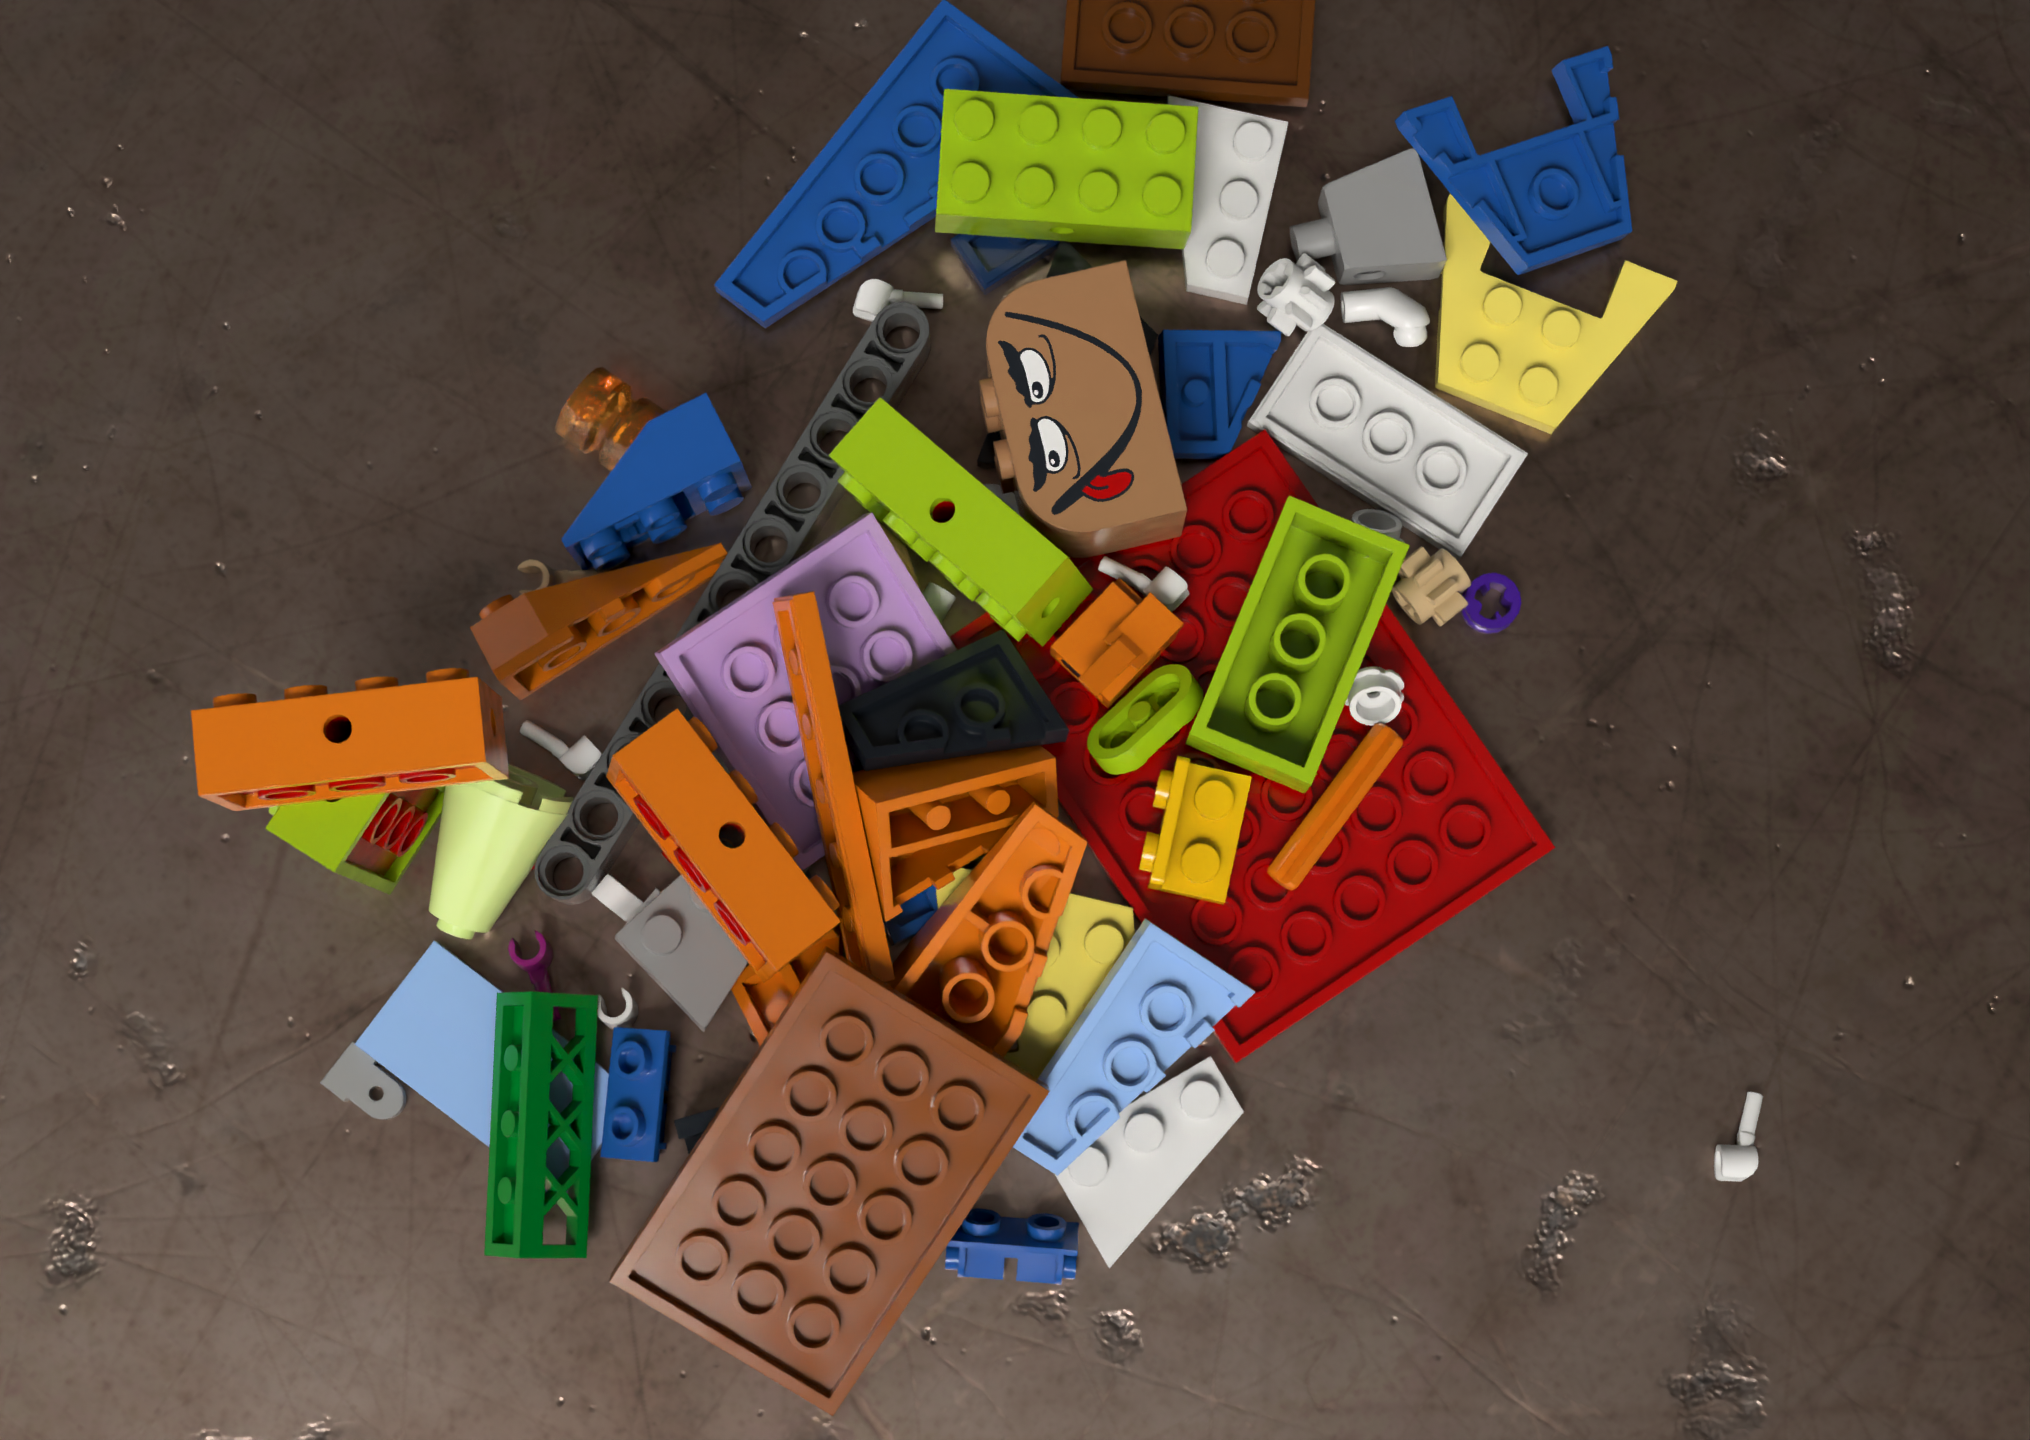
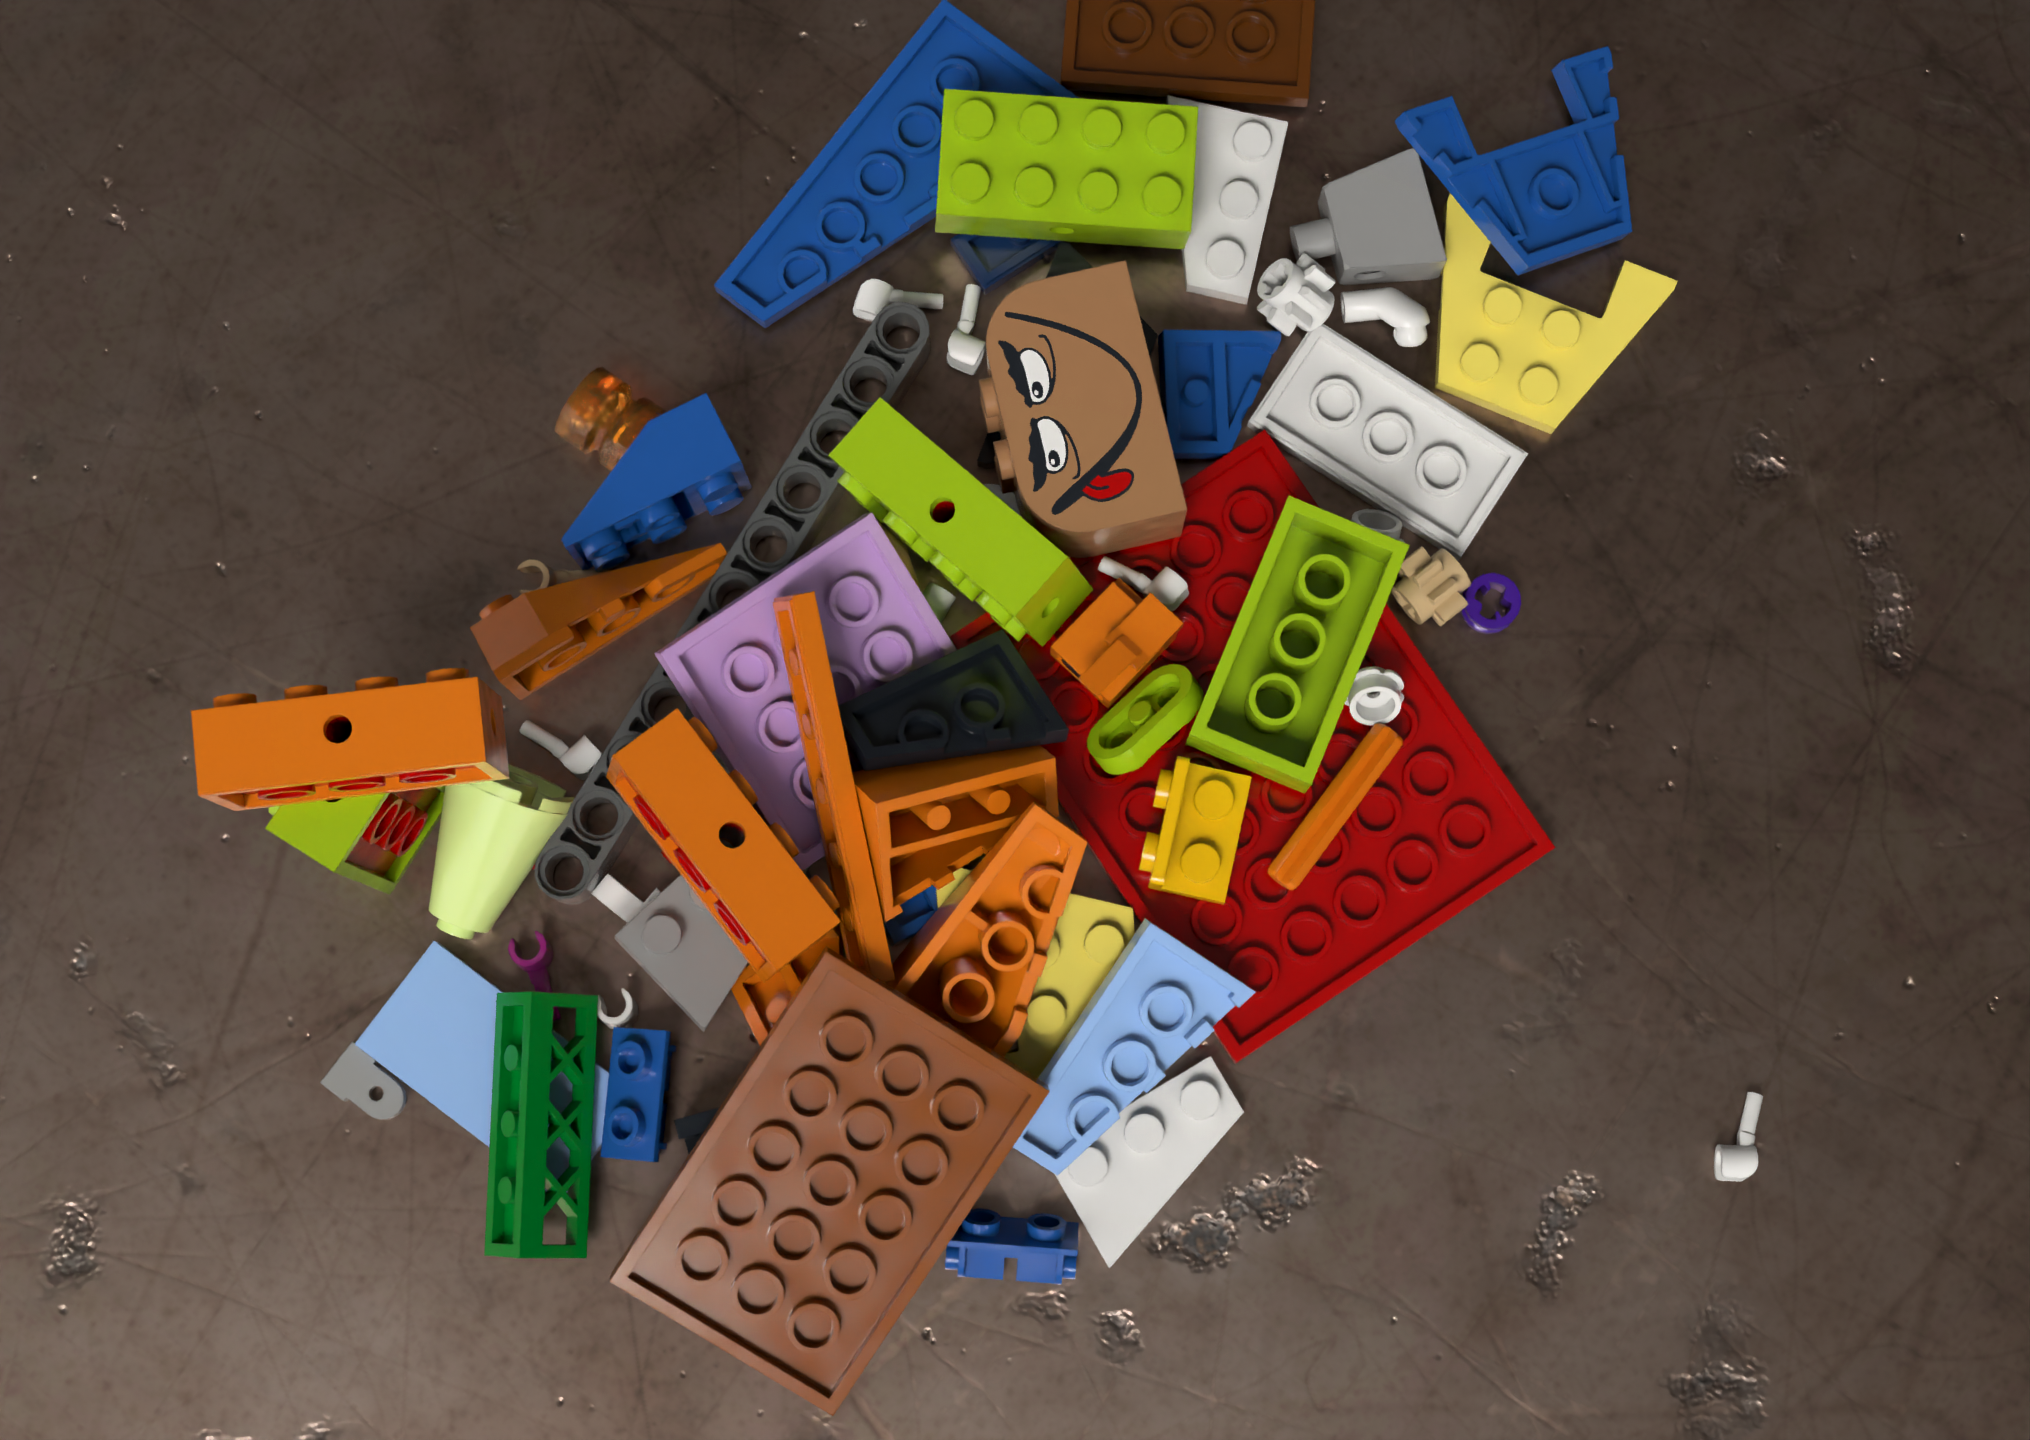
(964, 350): none -> white hand

